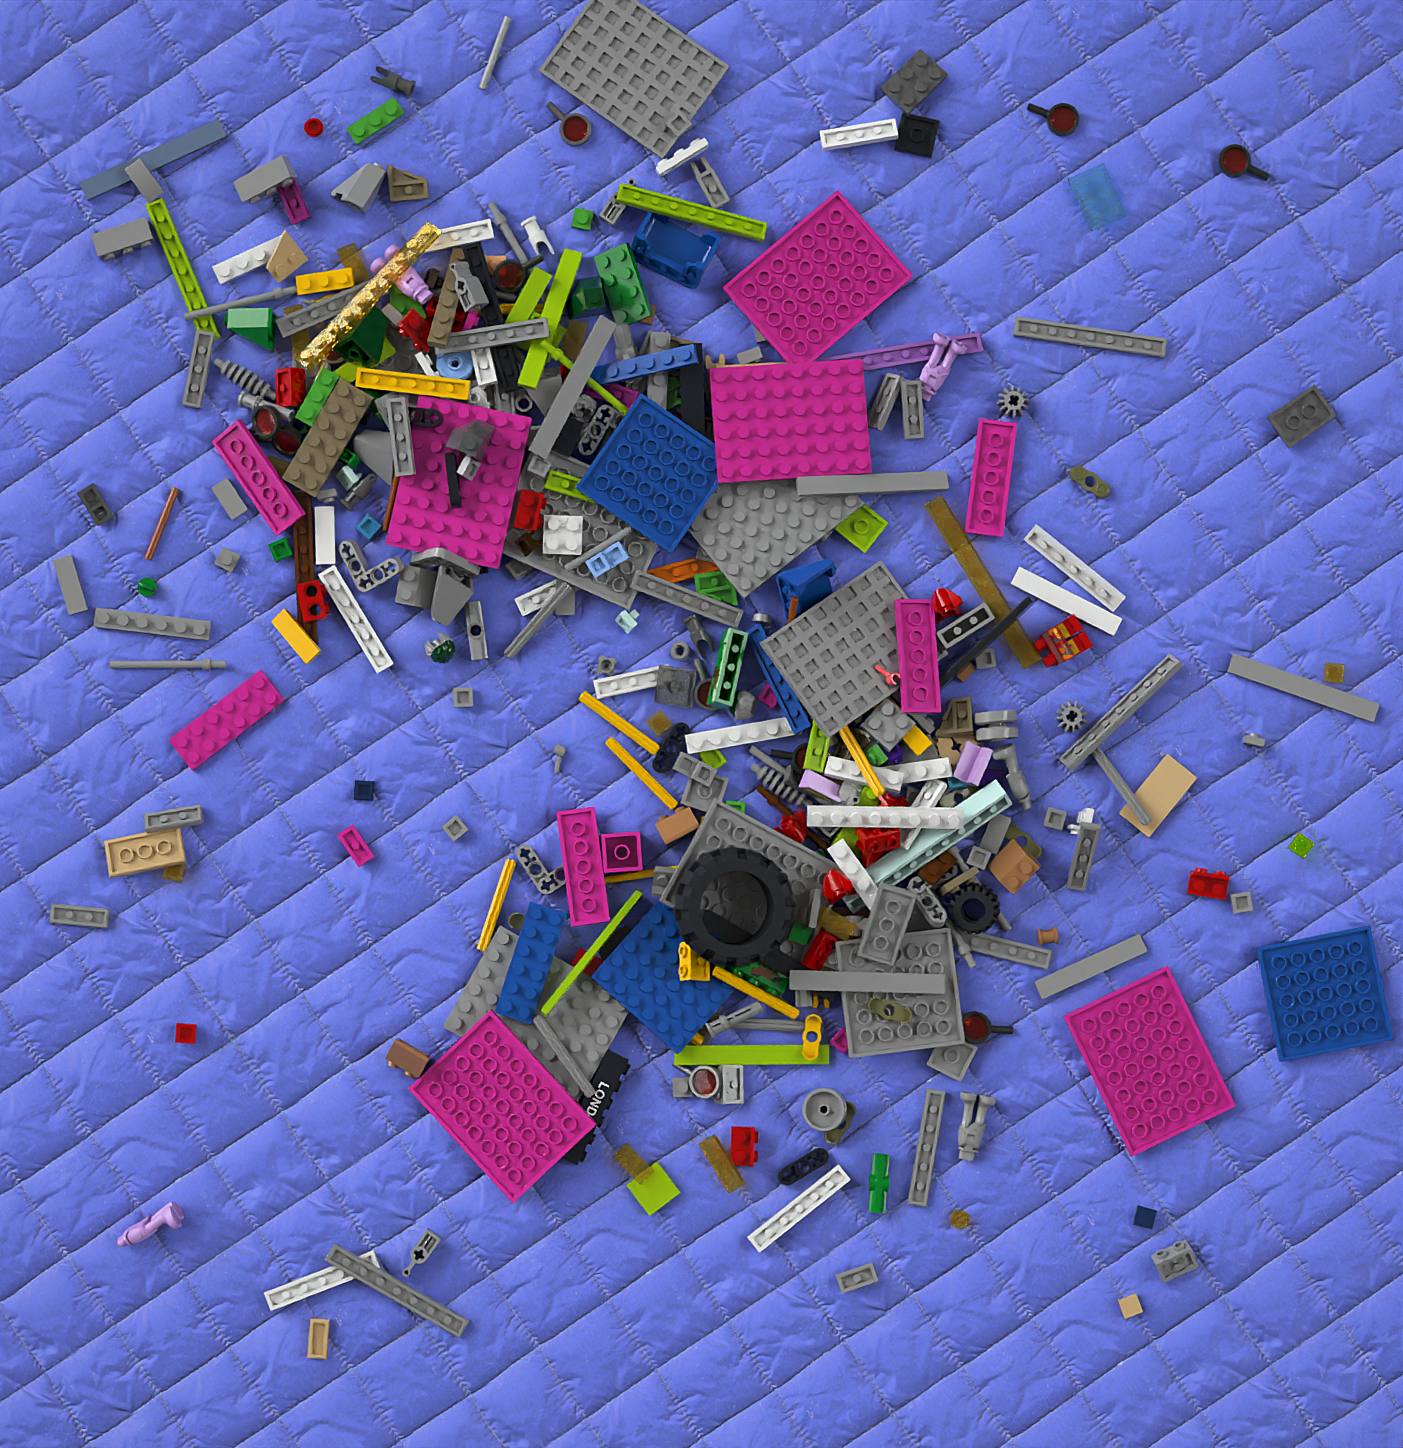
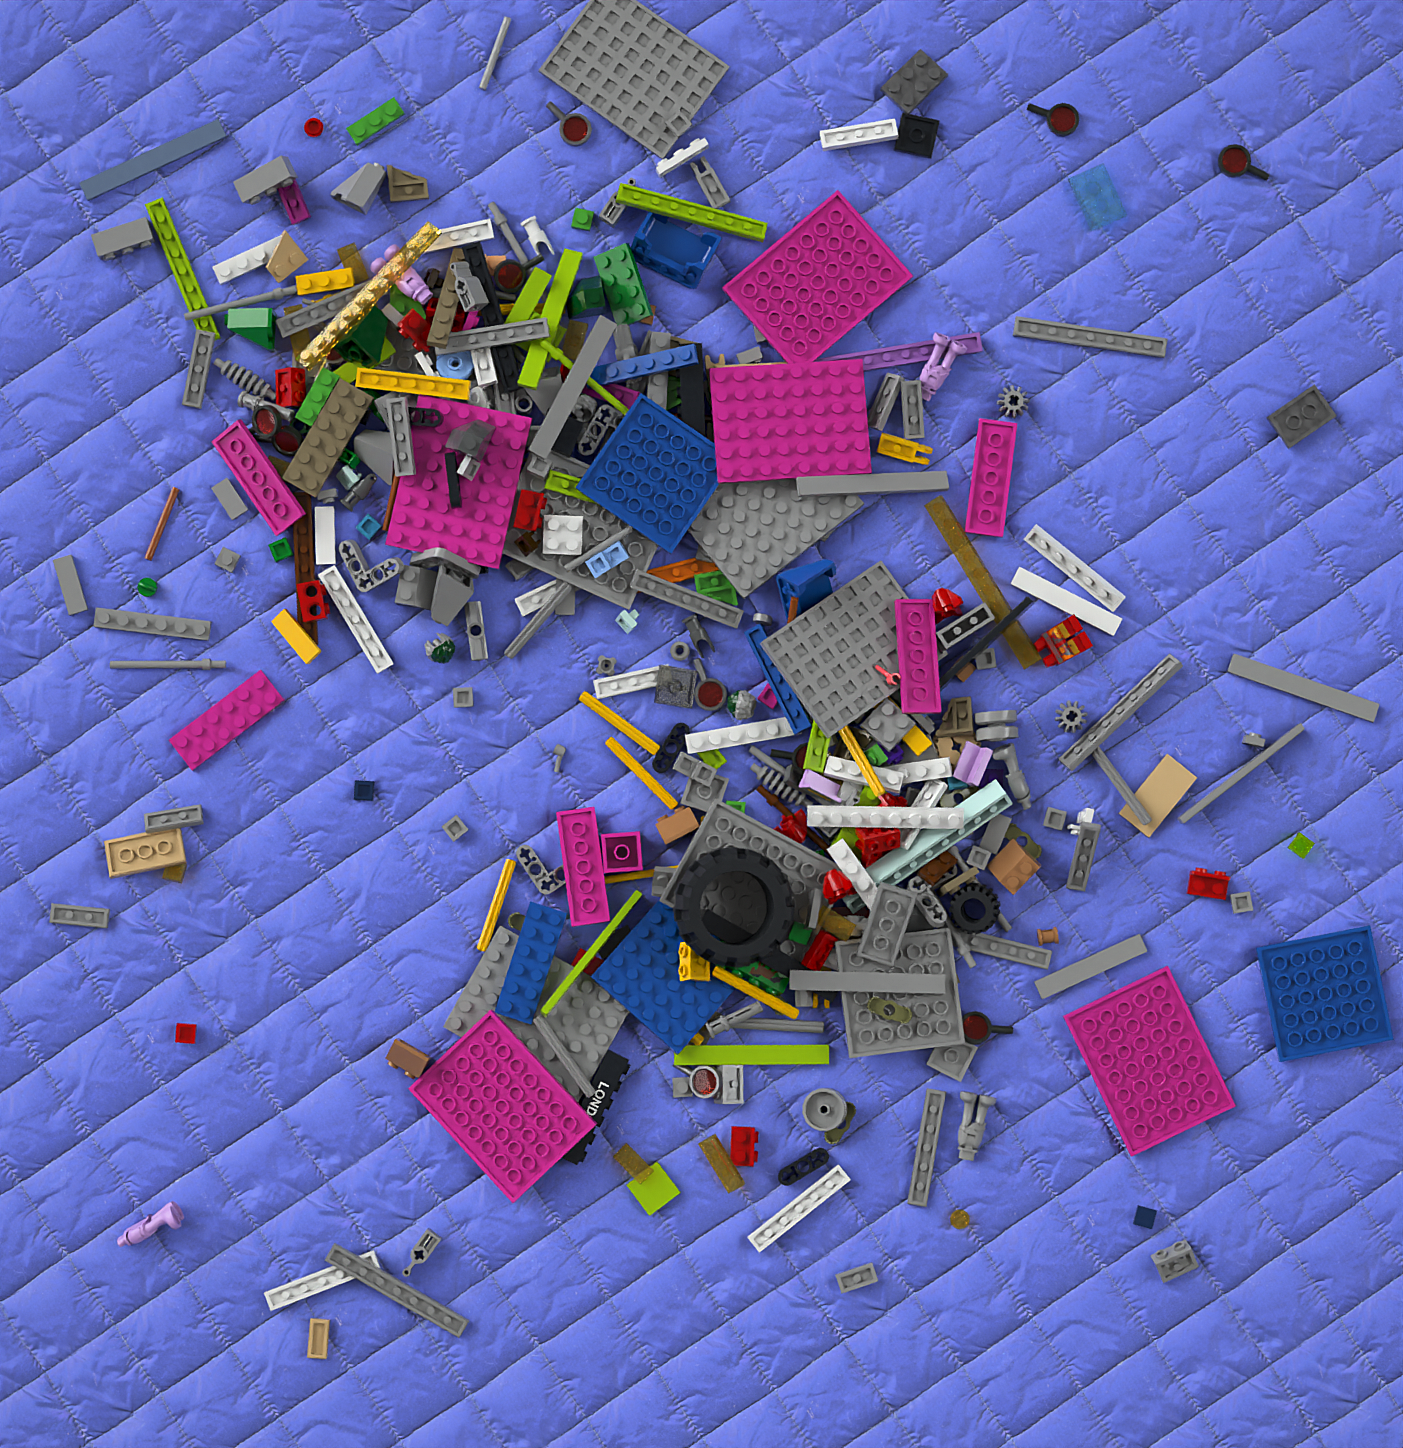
(95, 504): dark grey slope -> none
(144, 180): light grey slope -> none
(355, 845): dark pink plate -> none
(393, 81): dark grey piece -> none
(659, 722): clear yellow plate -> none
(727, 669): green brick -> none
(810, 1049): yellow piece -> none
(840, 1041): dark pink tile -> none
(862, 528): lime plate -> none
(878, 1183): green piece -> none
(902, 449): none -> yellow hinge
(1079, 475): olive piece -> none
(1130, 1305): tan tile -> none
(1237, 776): none -> light grey tile
(1333, 673): clear yellow plate -> none

